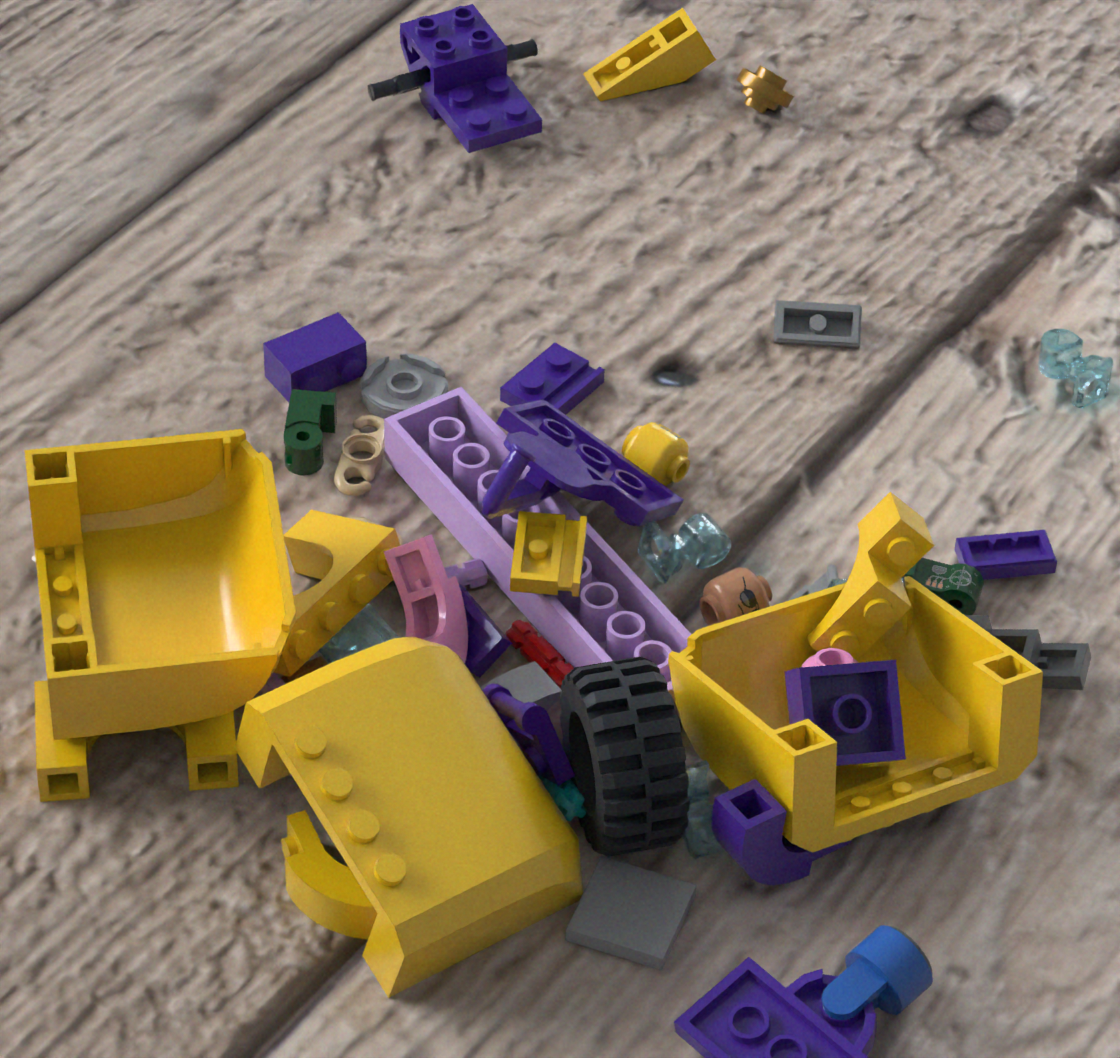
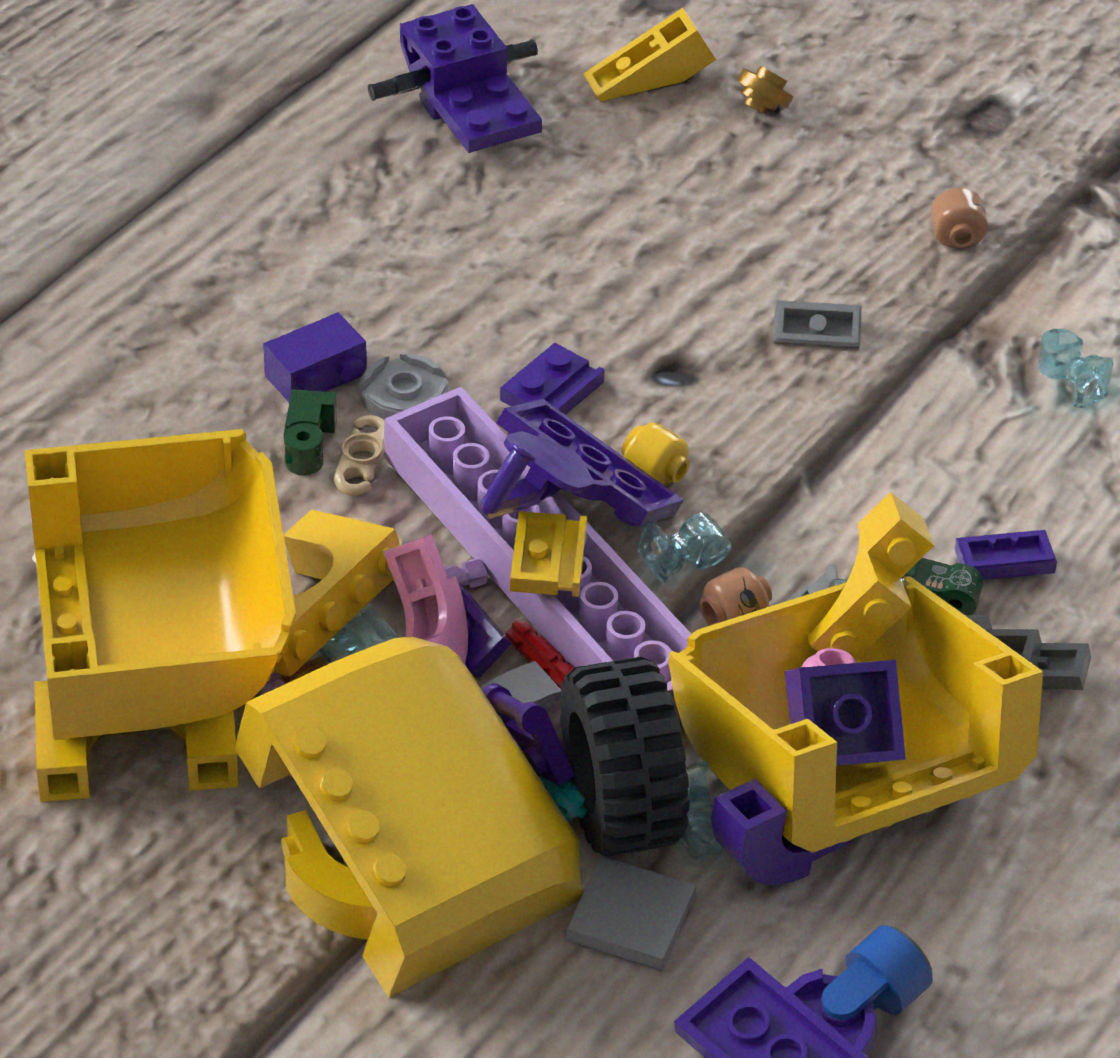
(957, 215): none -> nougat head

